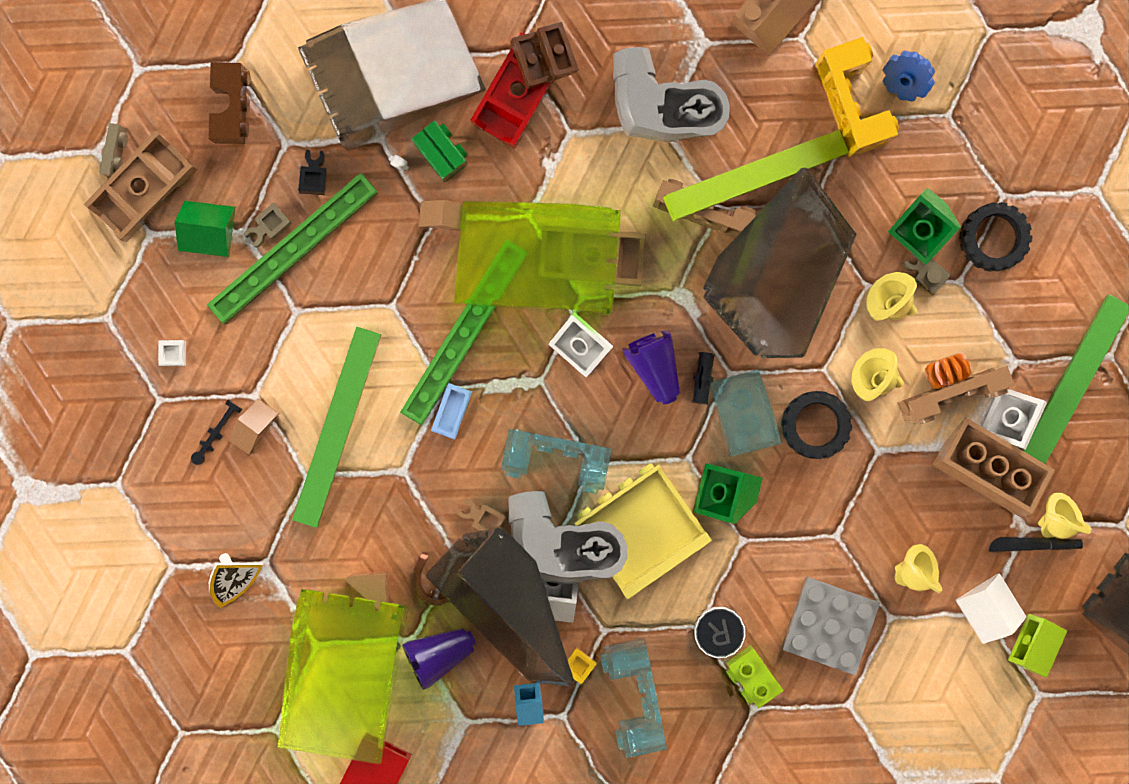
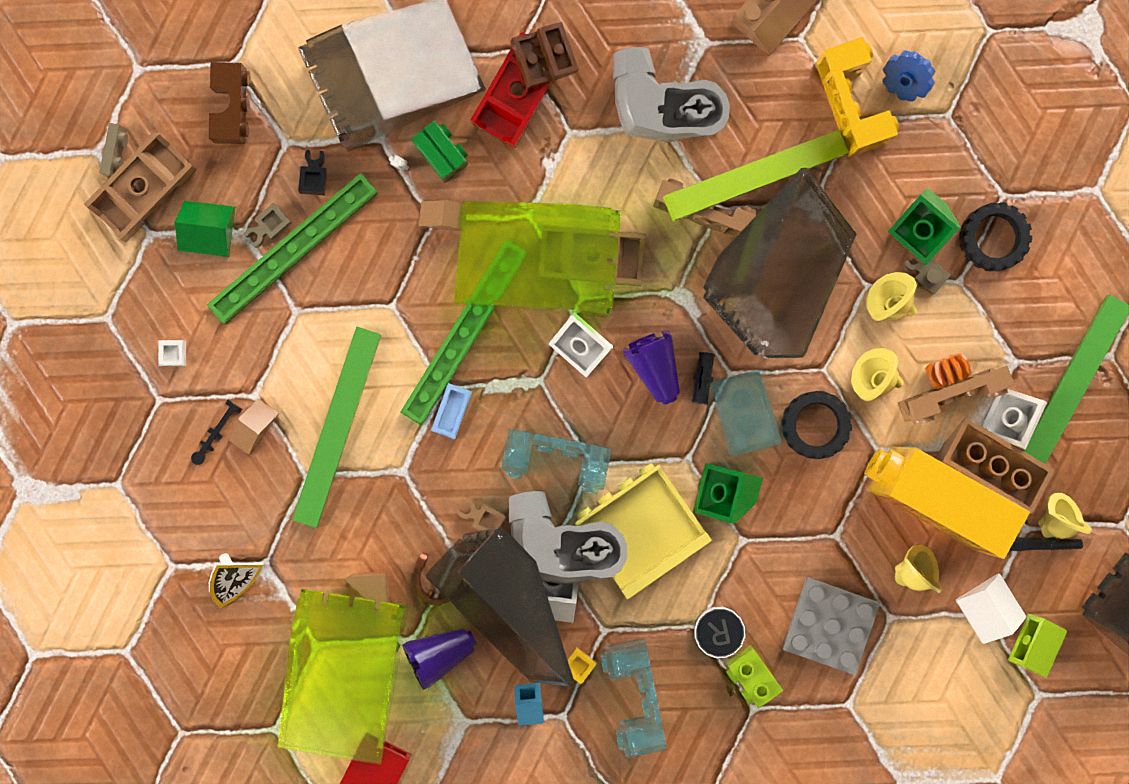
(946, 499): none -> yellow brick

